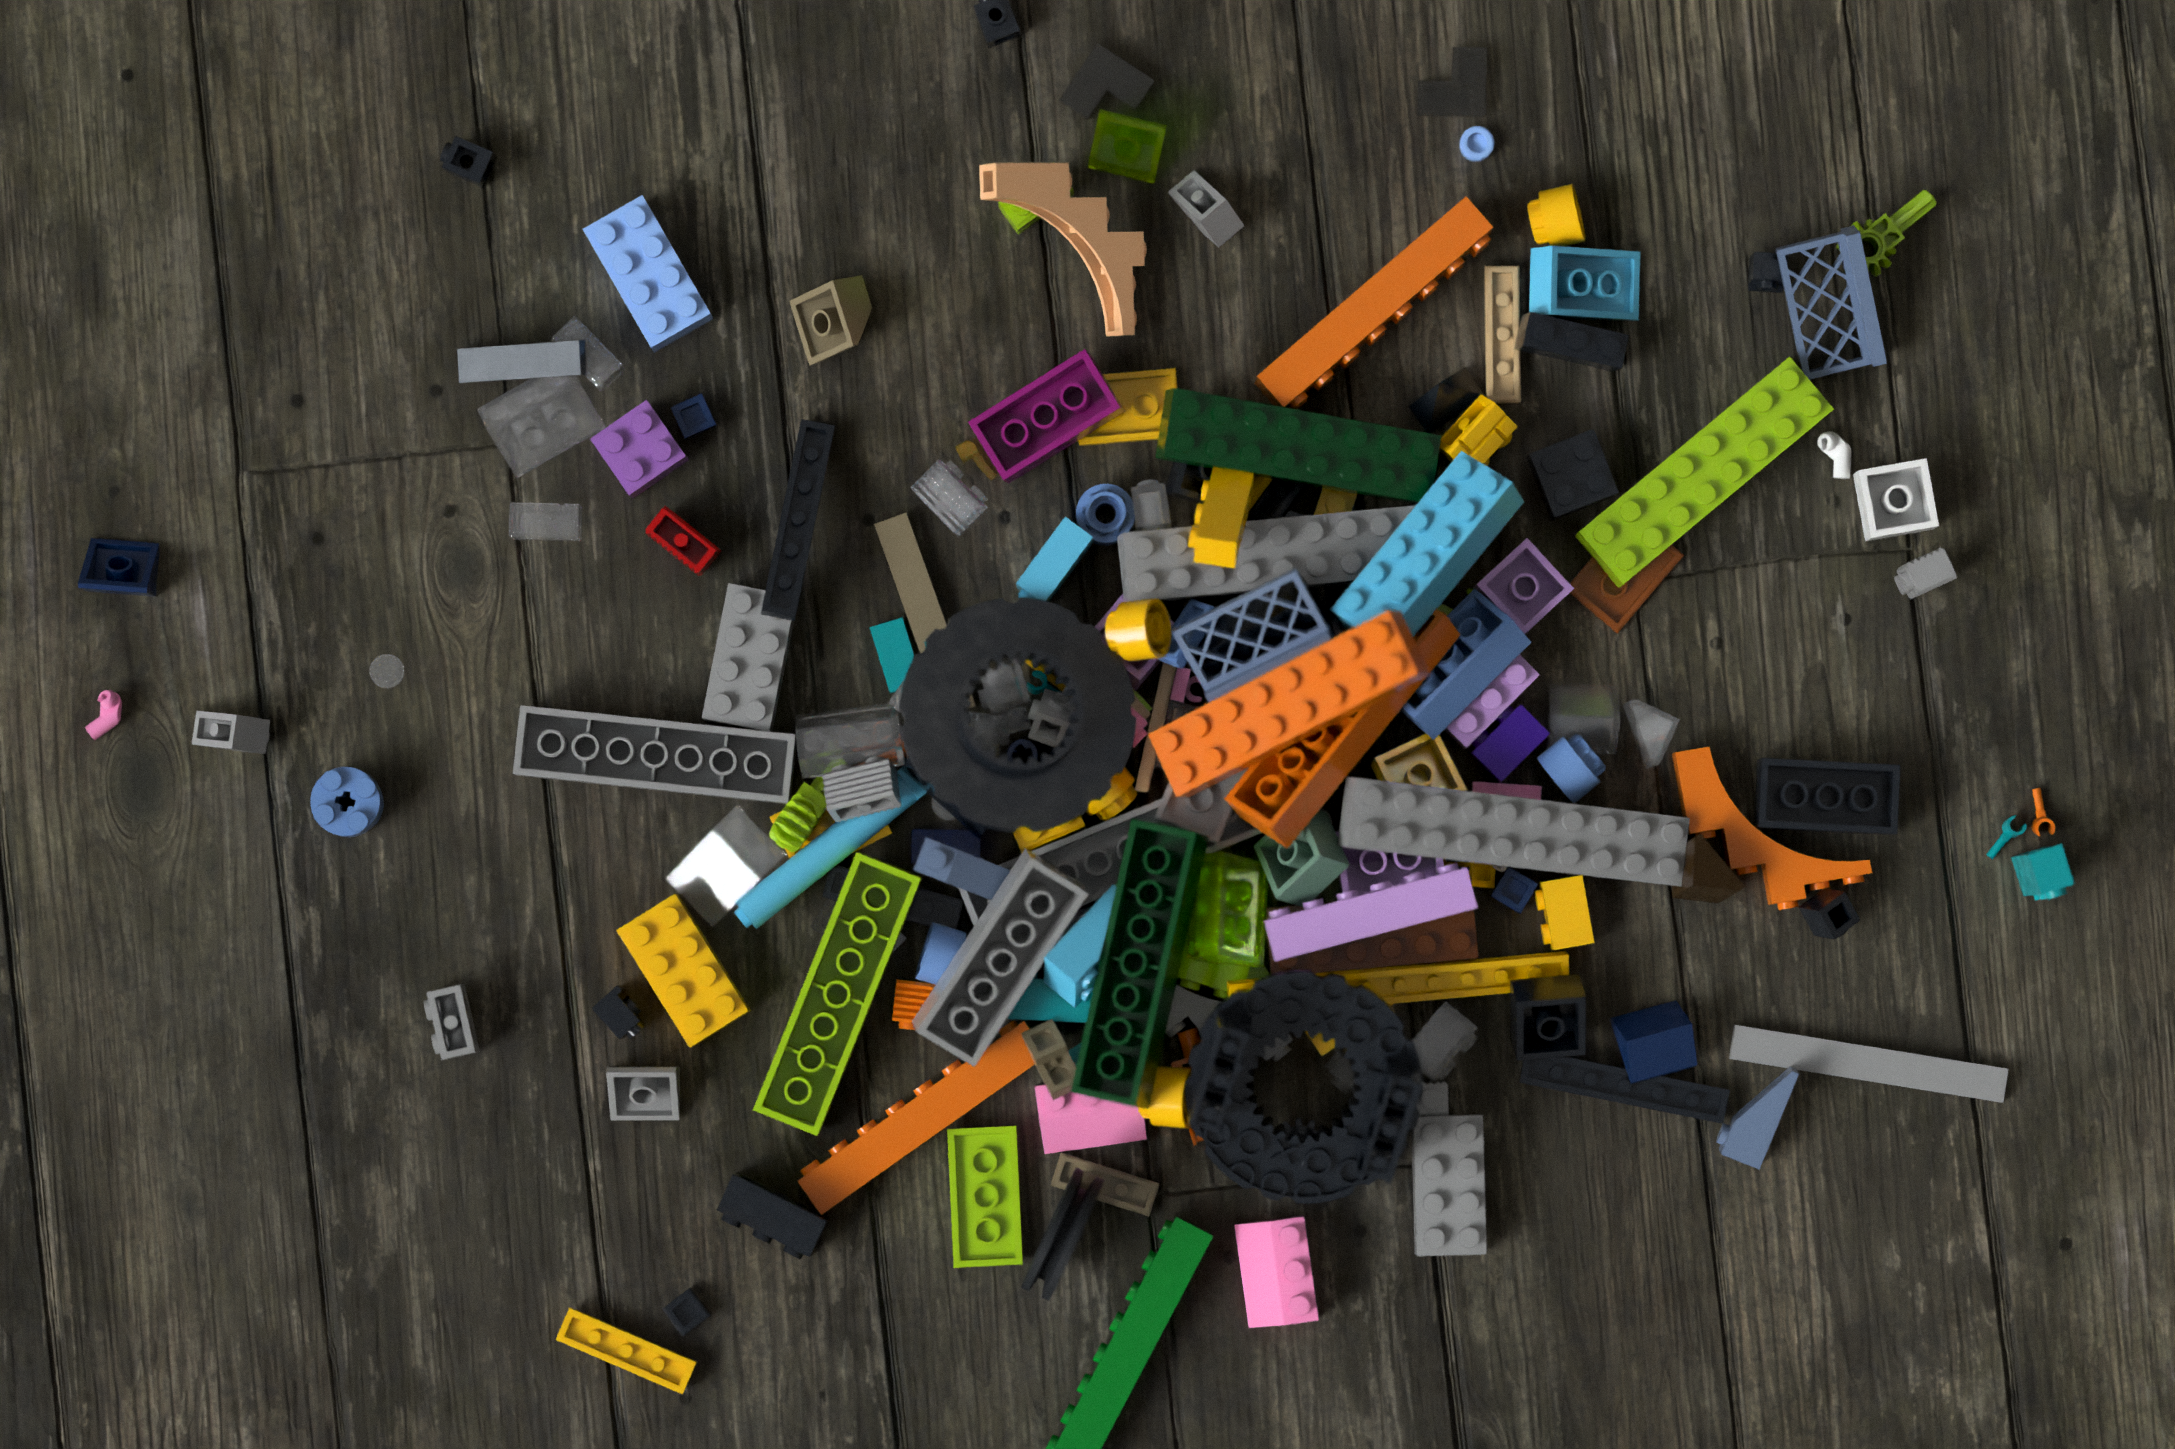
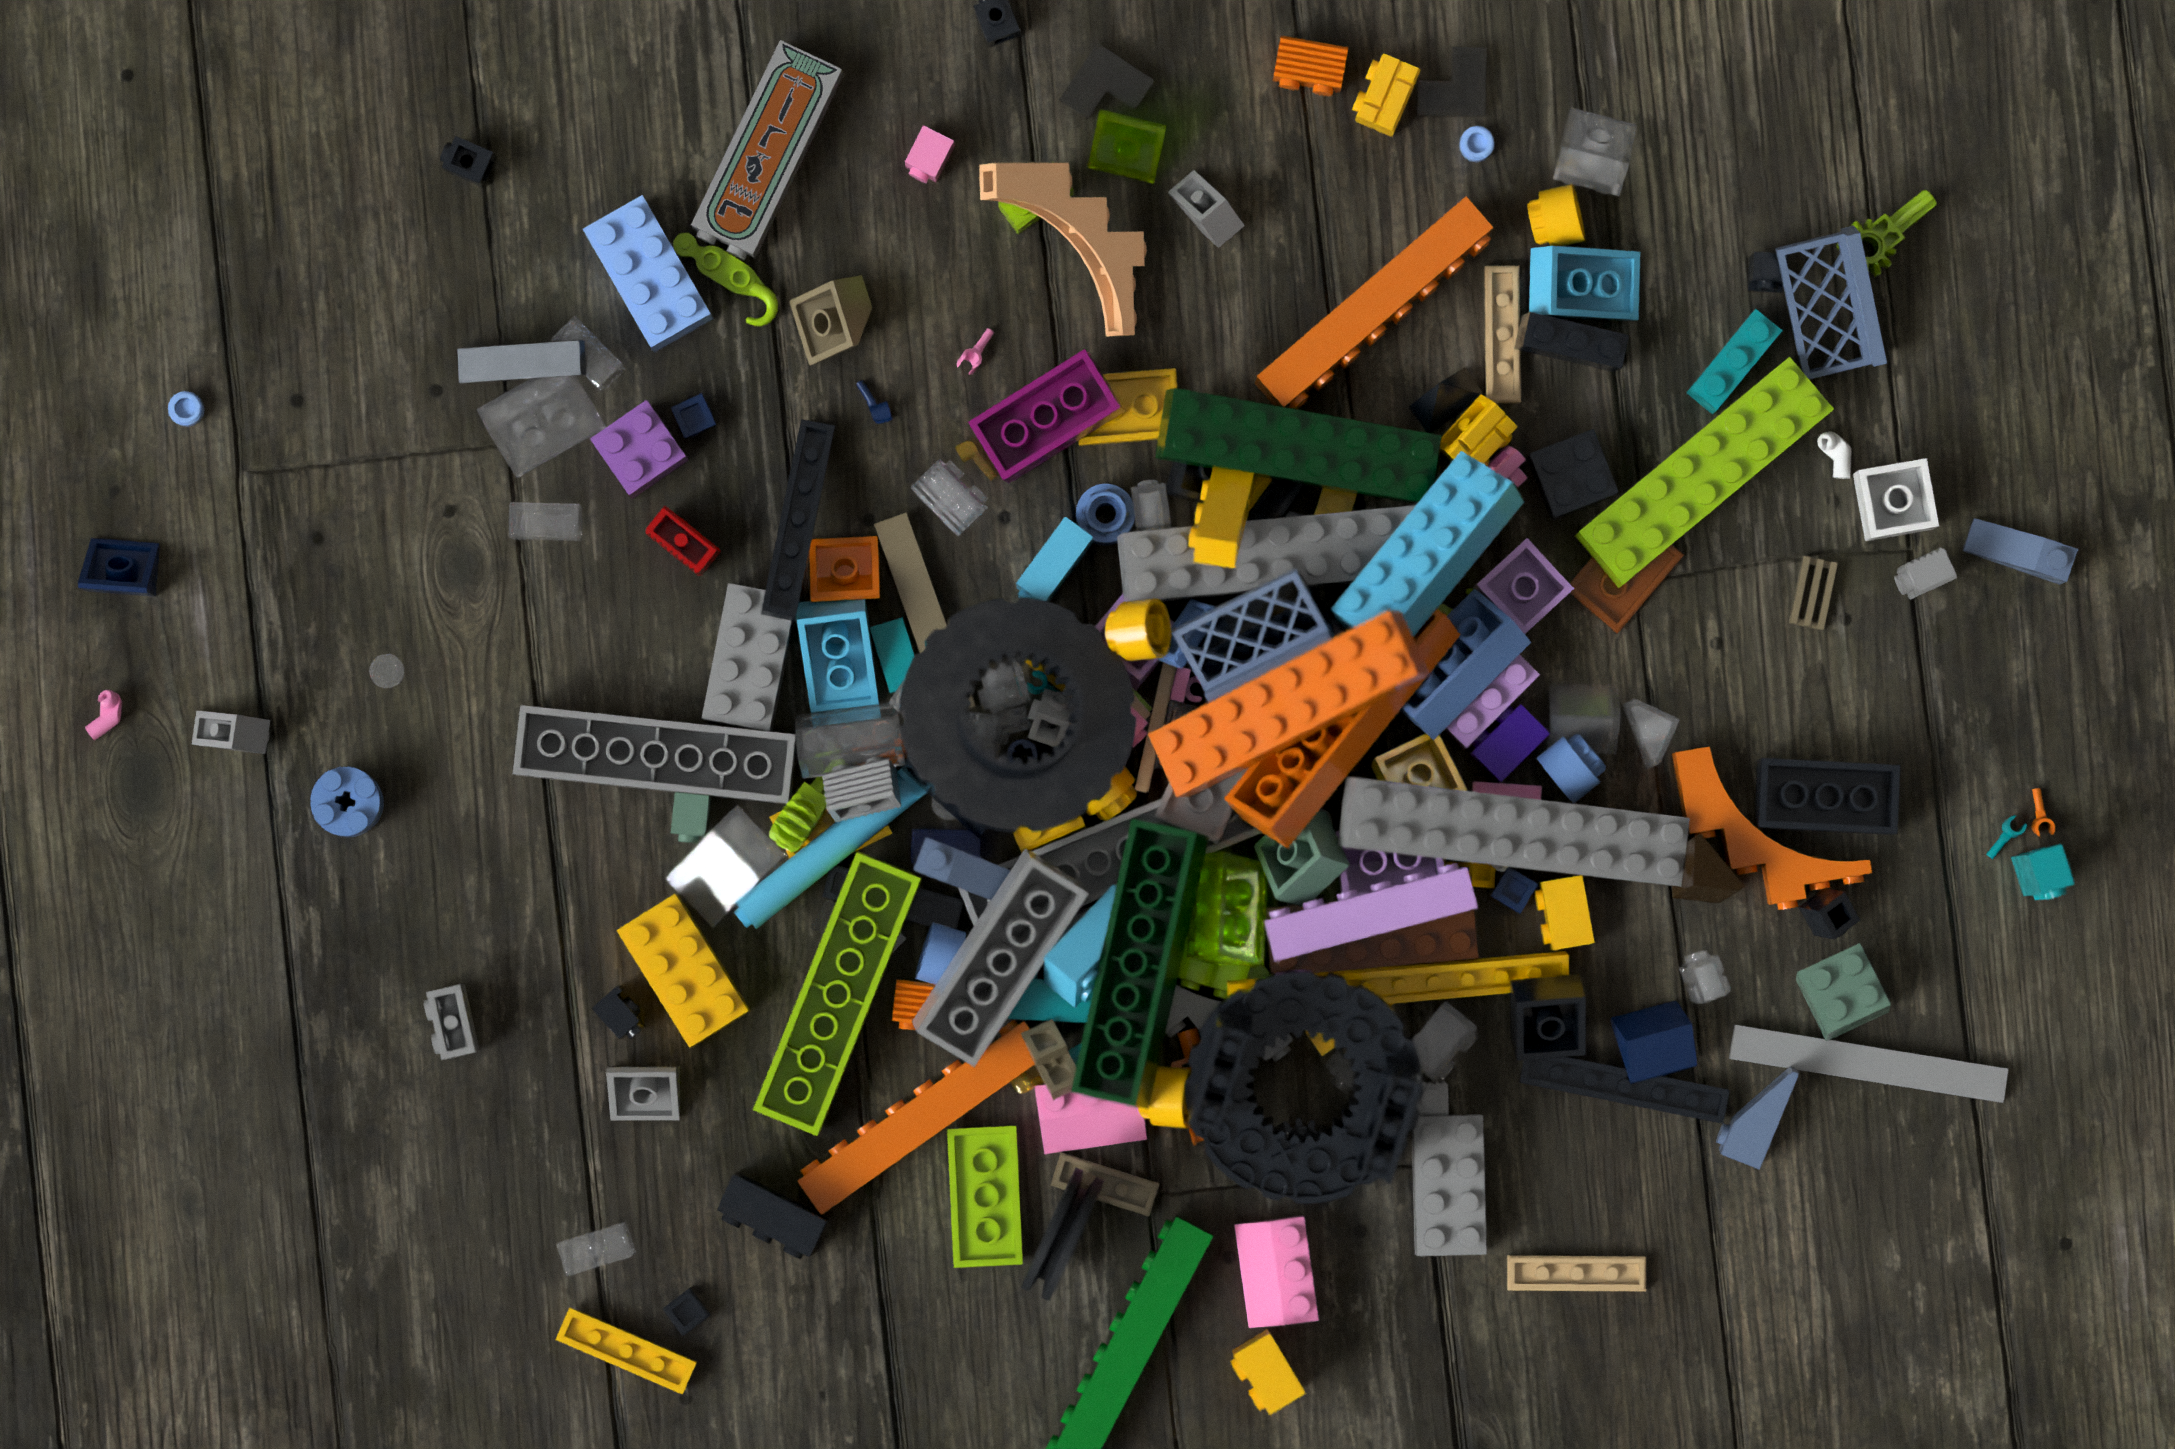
(186, 408): none -> light blue tile
(596, 1248): none -> clear brick
(690, 816): none -> sand green brick
(729, 273): none -> lime piece
(766, 150): none -> brick
(837, 654): none -> medium azure slope
(844, 569): none -> orange slope
(879, 412): none -> dark blue hand
(929, 155): none -> bright pink brick
(973, 354): none -> bright pink hand
(1024, 1084): none -> clear yellow hand
(1267, 1371): none -> yellow brick
(1310, 65): none -> orange brick
(1386, 95): none -> yellow brick
(1507, 464): none -> bright pink tile
(1576, 1273): none -> tan tile
(1595, 152): none -> clear slope
(1704, 977): none -> clear brick
(1734, 361): none -> teal brick
(1819, 565): none -> dark tan tile
(1843, 992): none -> sand green brick
(2020, 551): none -> sand blue slope

